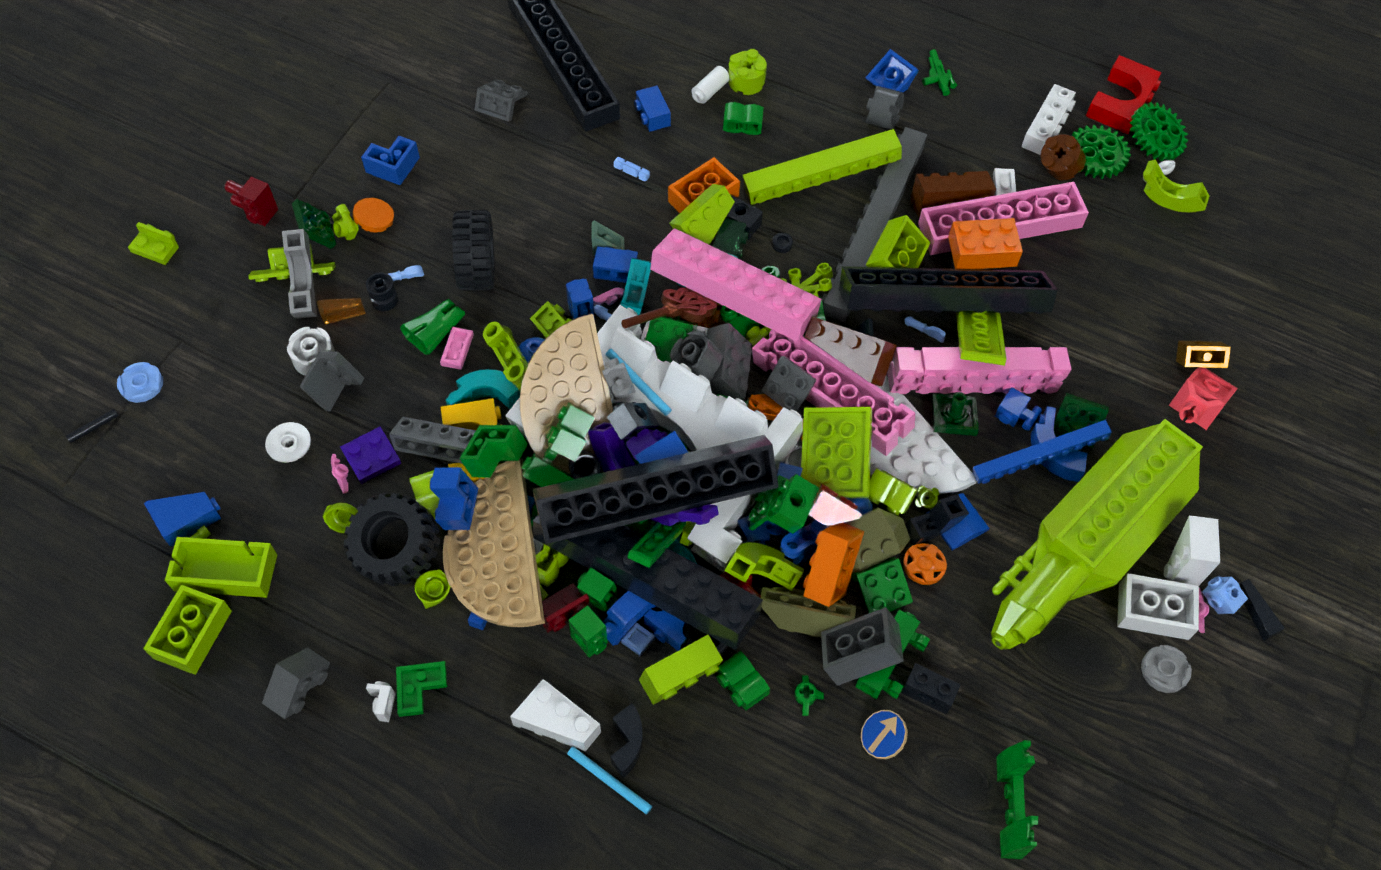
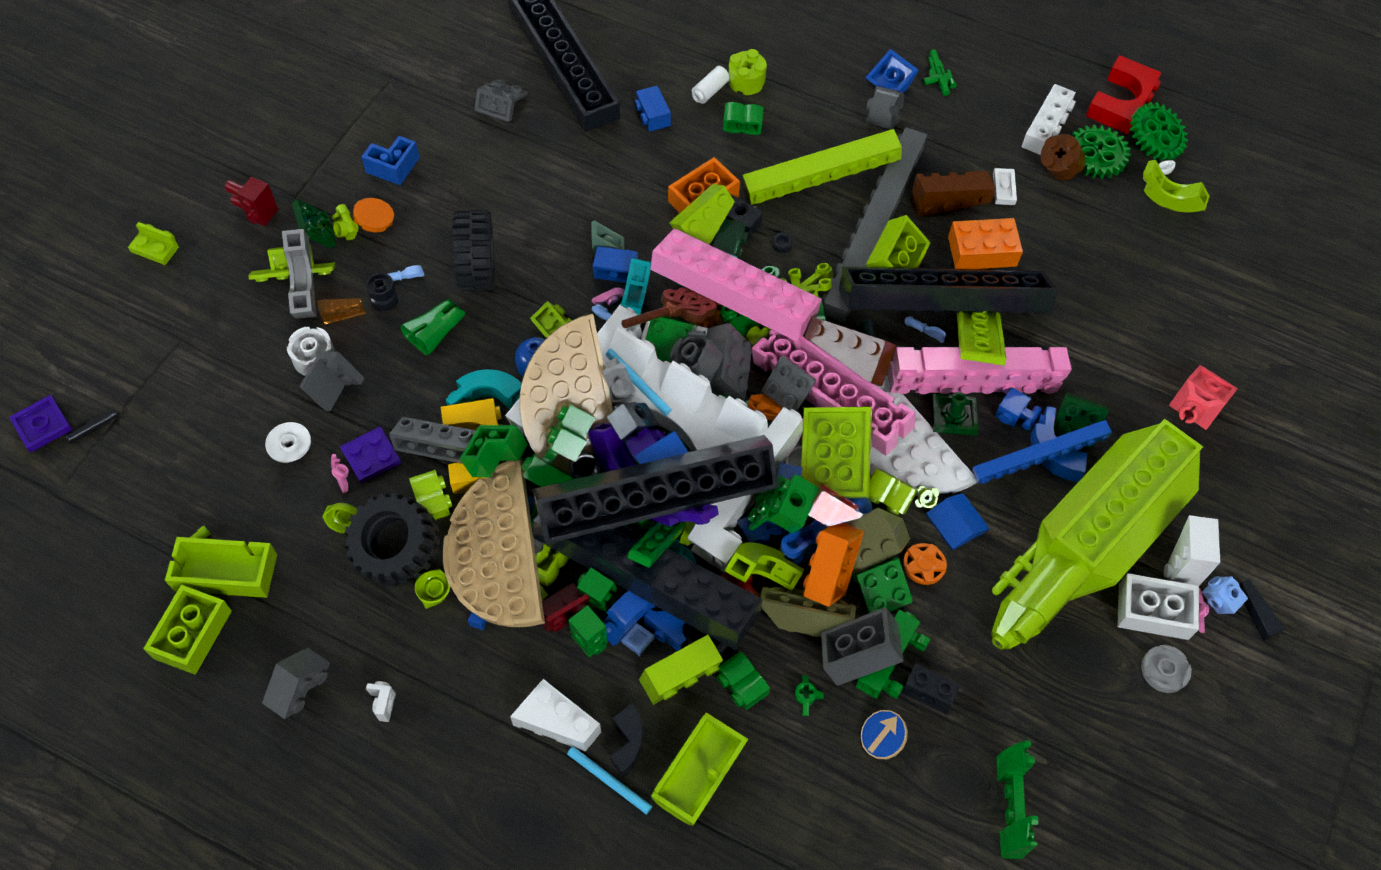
(40, 423): none -> dark purple plate
(140, 382): light blue tile -> none
(182, 514): blue slope -> none
(412, 682): green plate -> none
(456, 348): bright pink plate -> none
(456, 497): blue brick -> none
(507, 351): lime plate -> none
(579, 298): blue brick -> none
(632, 169): light blue axle -> none
(698, 769): none -> lime container
(940, 519): black brick -> none
(1034, 210): bright pink brick -> none
(1203, 354): pearl gold brick -> none

